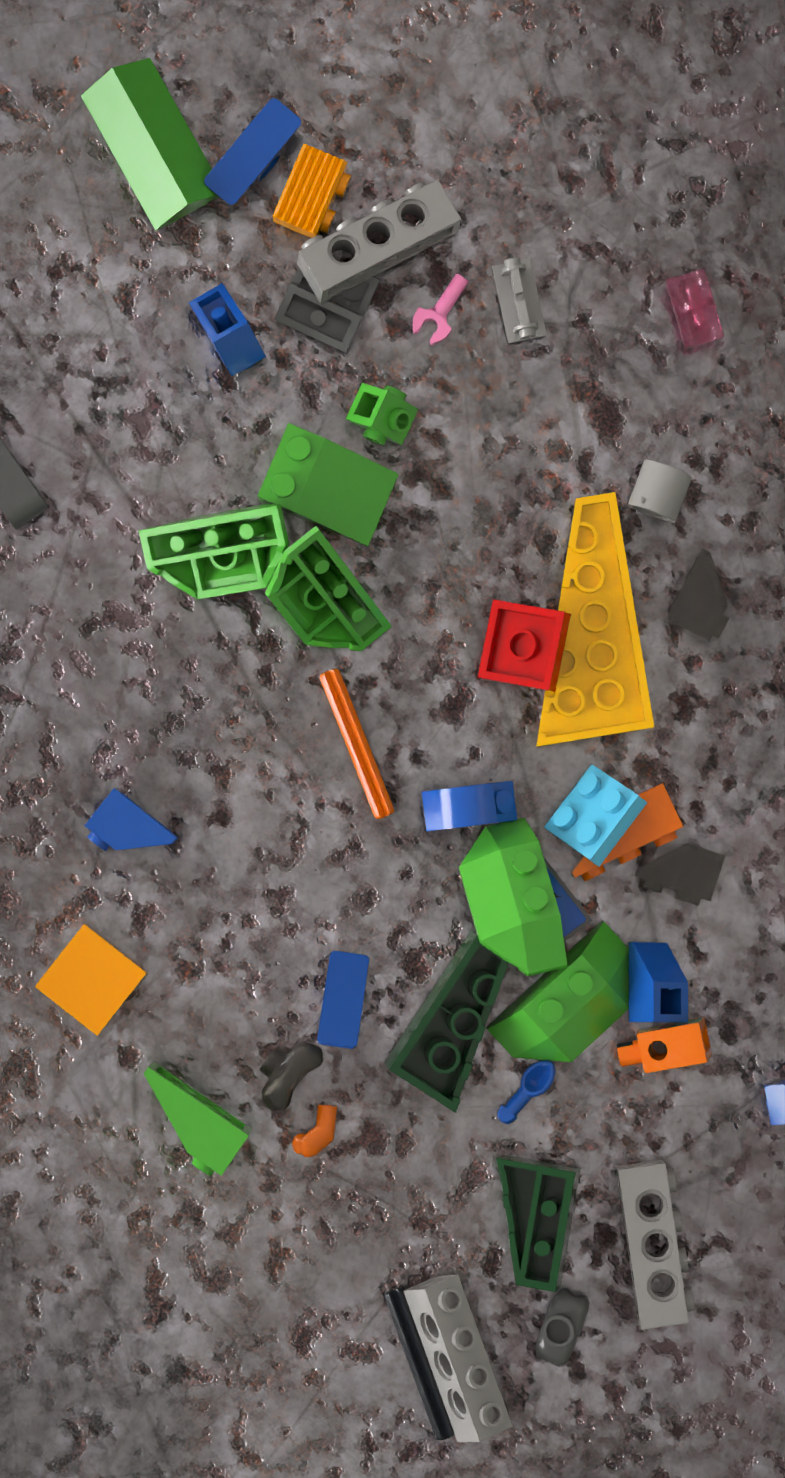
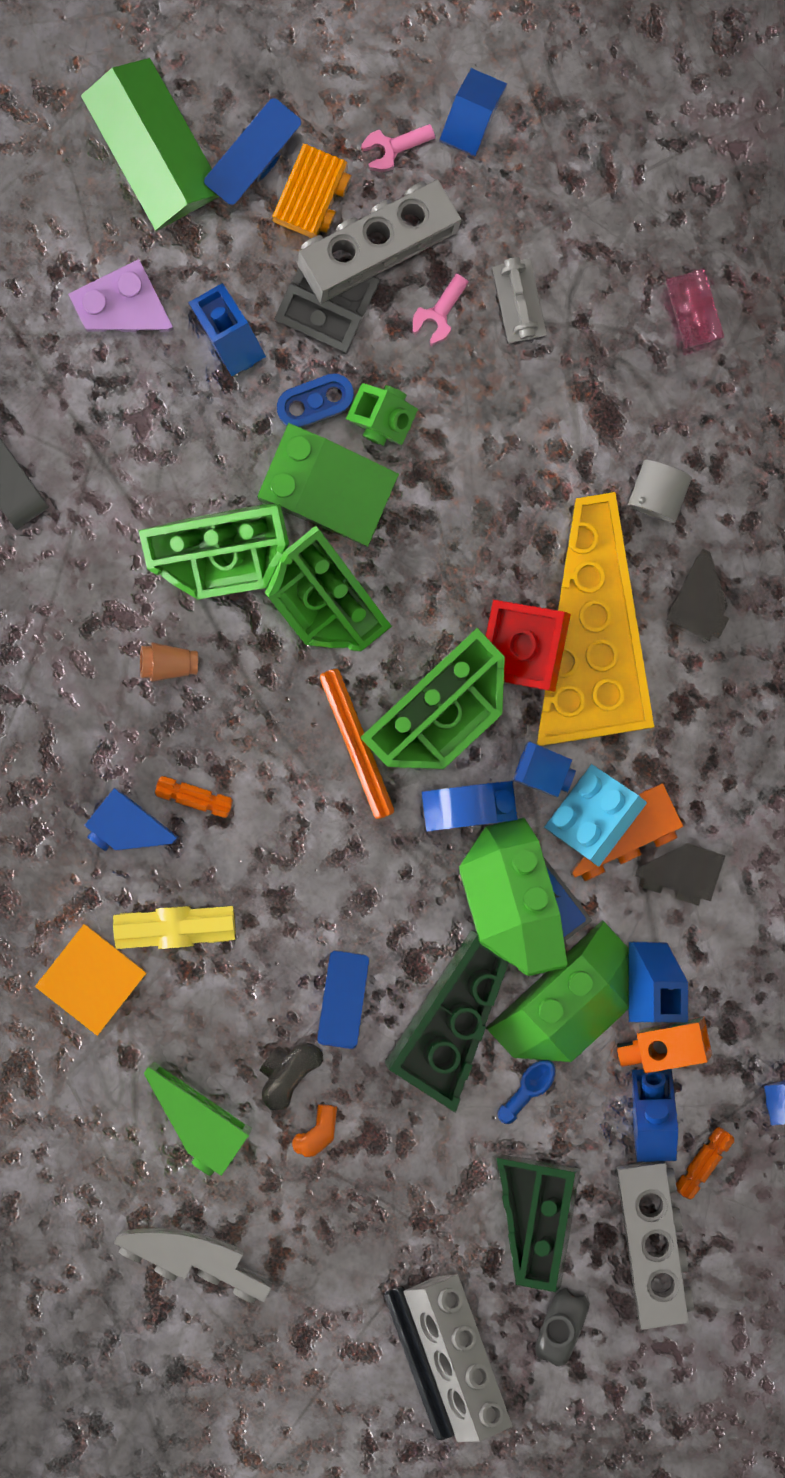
(121, 302): none -> lavender wing
(167, 662): none -> nougat cone
(174, 927): none -> light yellow piece
(179, 1250): none -> light grey slope
(193, 797): none -> orange axle
(313, 397): none -> blue plate
(395, 145): none -> bright pink bar
(443, 709): none -> bright green wedge
(472, 111): none -> blue slope
(544, 770): none -> blue slope
(654, 1116): none -> blue slope
(704, 1163): none -> orange axle

